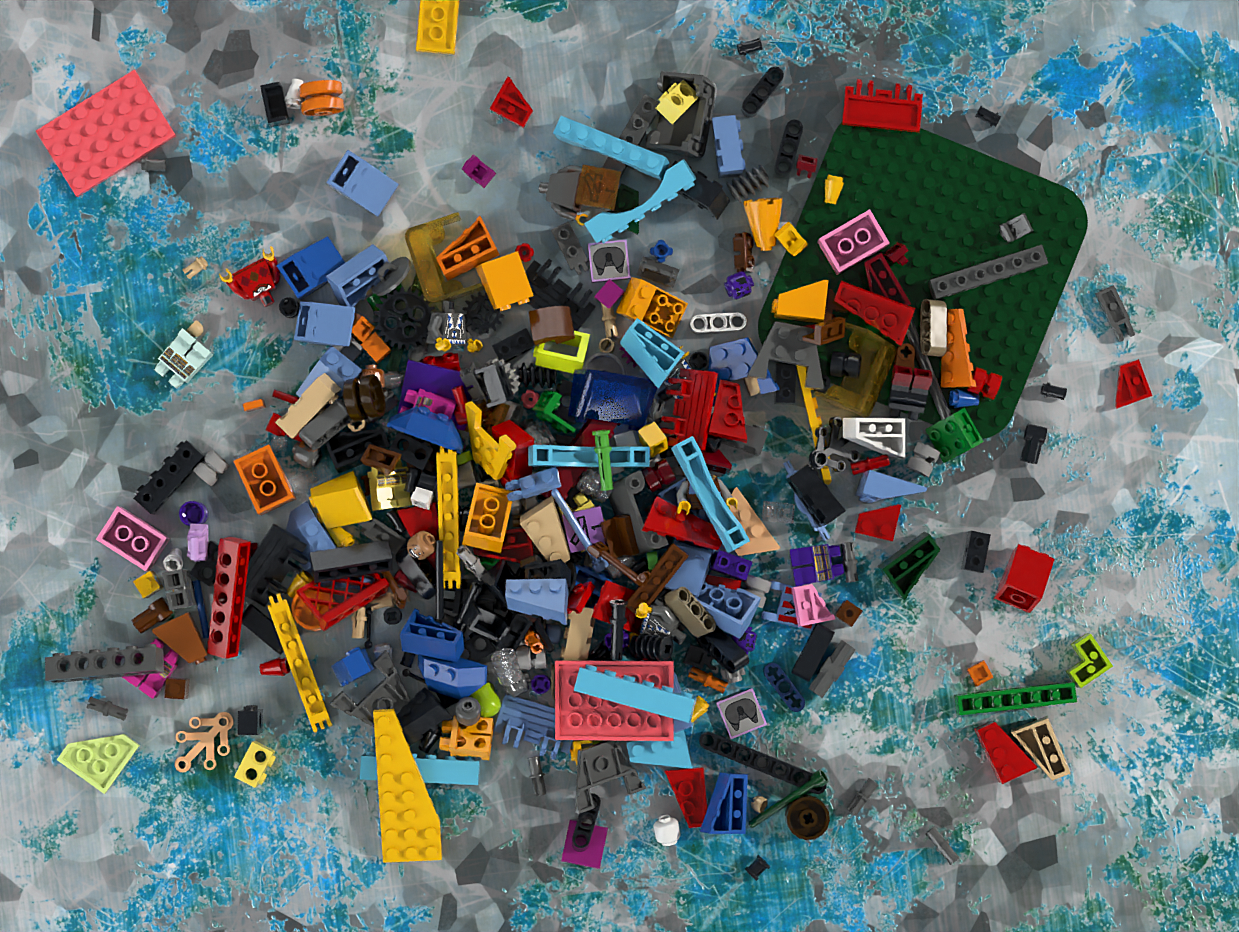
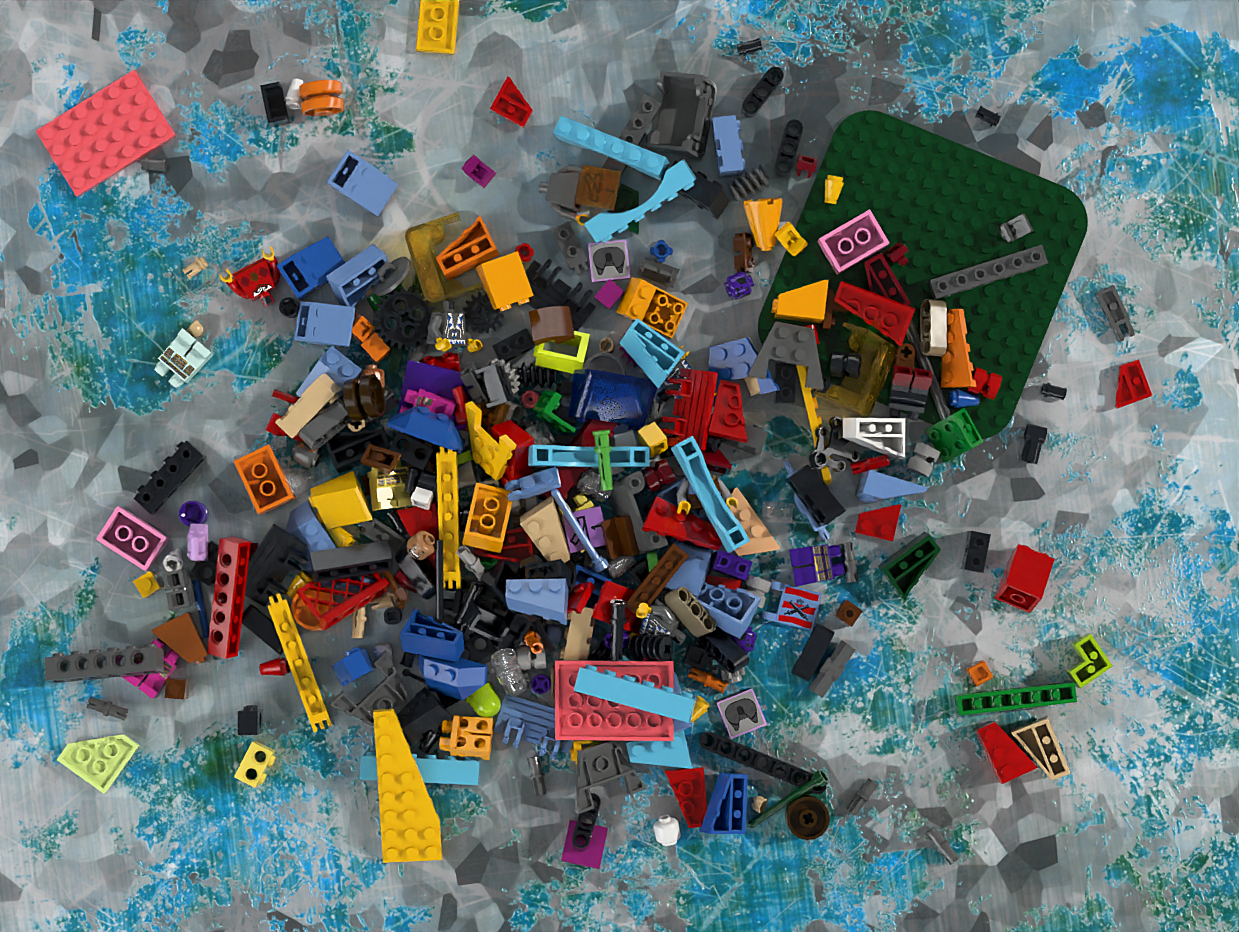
(156, 612): reddish brown piece -> none
(206, 739): light nougat plant -> none
(211, 467): light grey wheel -> none
(254, 405): orange tile -> none
(351, 351): light grey panel -> none
(368, 644): black hinge -> none
(394, 379): clear cone -> none
(468, 711): dark grey head -> none
(600, 550): reddish brown hinge -> none
(609, 321): tan pin -> none
(677, 101): light yellow brick -> none
(698, 361): black wheel -> none
(708, 323): white beam -> none
(757, 867): black bush -> none
(797, 695): dark blue beam -> none
(809, 606): bright pink wing -> none
(827, 331): reddish brown panel -> none
(882, 110): red hinge -> none

